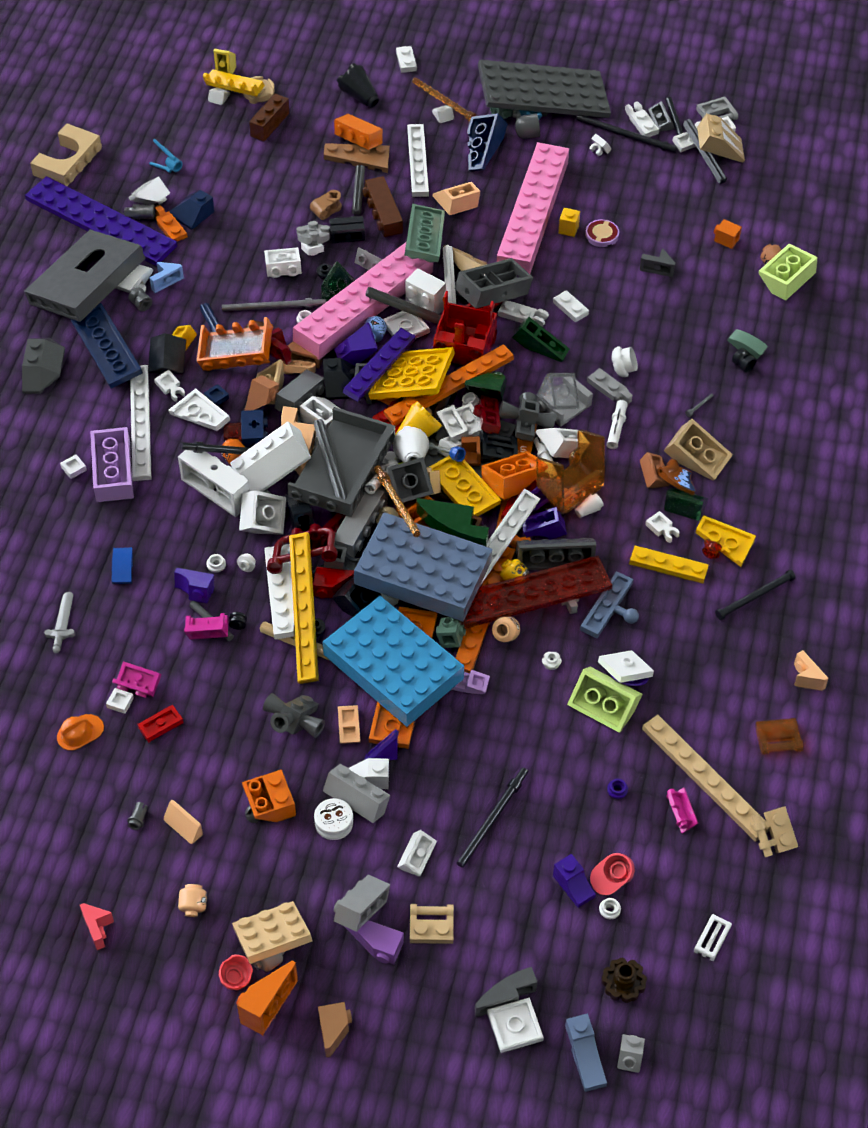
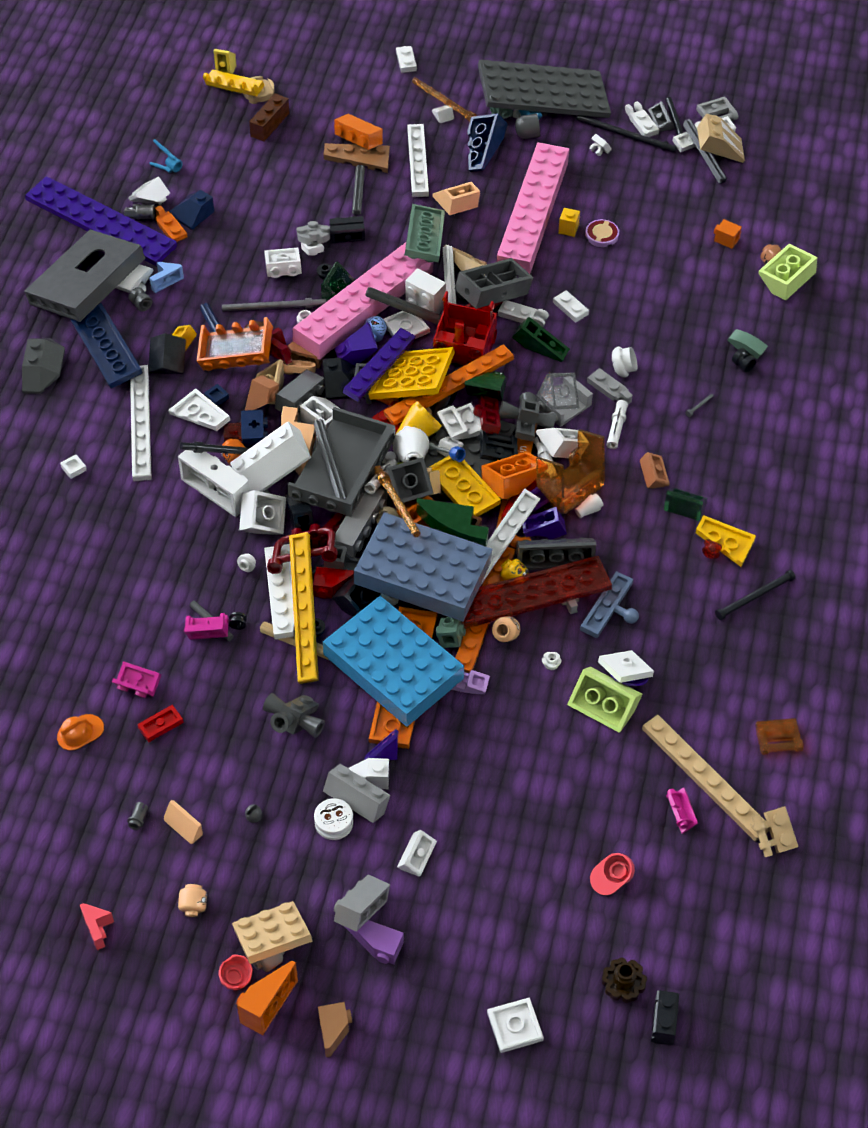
(61, 631): light grey sword -> none
(65, 170): tan arch -> none
(111, 464): lavender brick -> none
(120, 700): white plate -> none
(122, 565): blue slope -> none
(169, 383): white plate -> none
(196, 584): dark purple arch -> none
(216, 559): white plate -> none
(218, 95): white slope -> none
(270, 797): orange slope -> none
(326, 204): medium nougat piece -> none
(349, 724): light nougat slope -> none
(358, 85): black cone -> none
(366, 259): light grey hinge -> none
(383, 206): reddish brown brick -> none
(431, 930): tan plate -> none
(470, 398): white plate -> none
(472, 450): dark orange panel -> none
(507, 991): dark grey slope -> none
(513, 787): black bar -> none
(573, 880): dark purple arch -> none
(585, 1052): sand blue slope -> none
(610, 903): white plate -> none
(620, 784): dark purple plate -> none
(631, 1053): light grey bracket -> none
(659, 265): dark grey slope -> none
(662, 525): white plate -> none
(665, 1017): none -> black brick
(669, 564): yellow plate -> none
(677, 476): dark orange arm -> none
(698, 450): tan slope -> none
(705, 952): white tile -> none
(810, 674): light nougat slope -> none

